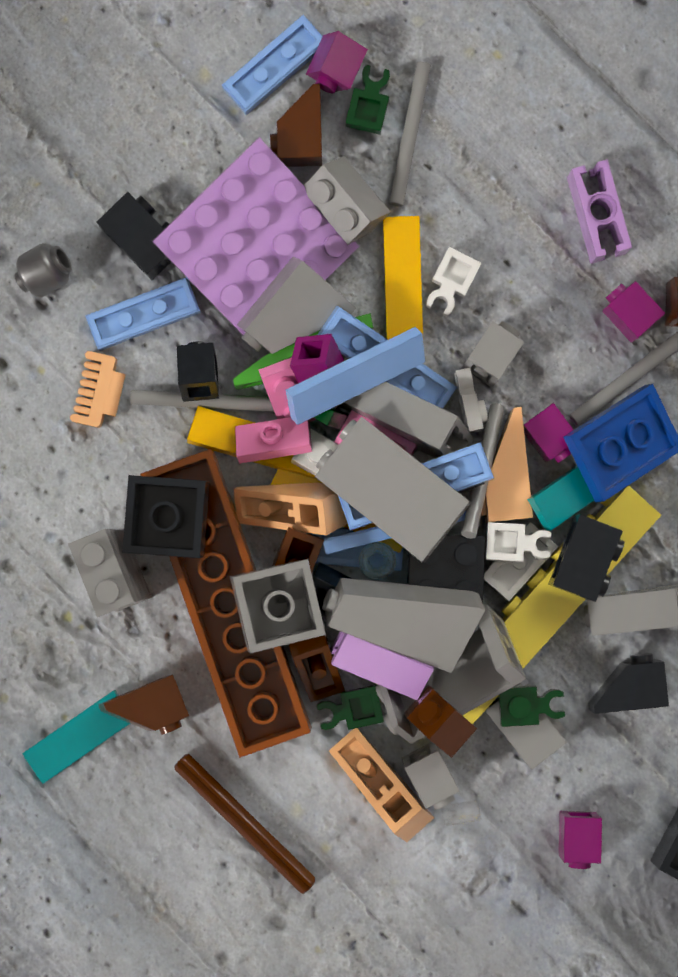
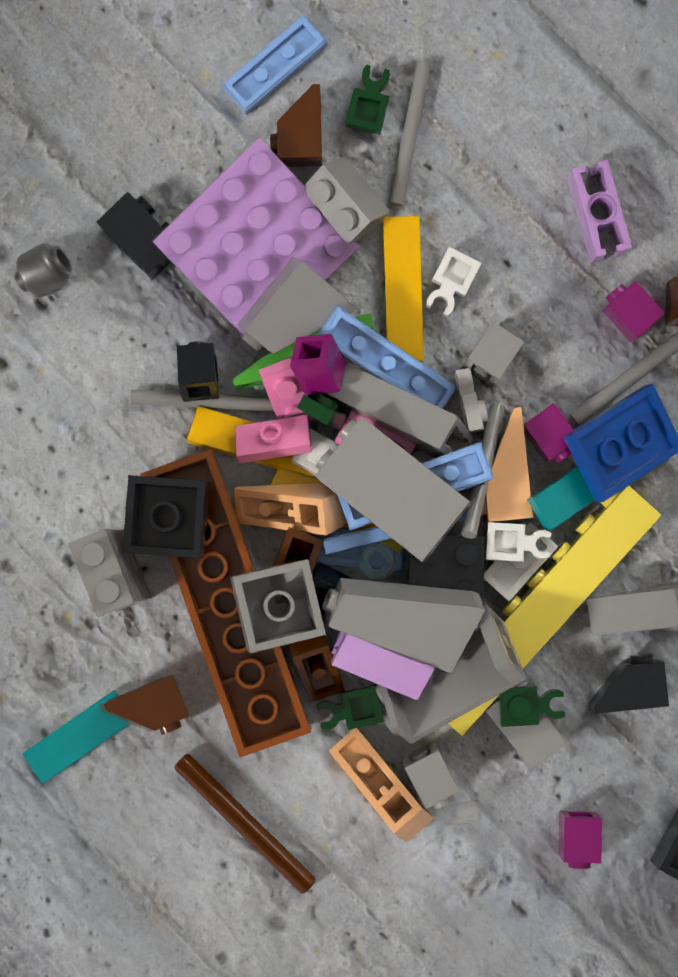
(106, 393): light nougat piece -> none
(143, 314): light blue tile -> none
(336, 62): magenta brick -> none
(355, 375): light blue tile -> none
(440, 721): reddish brown slope -> none
(586, 558): black brick -> none

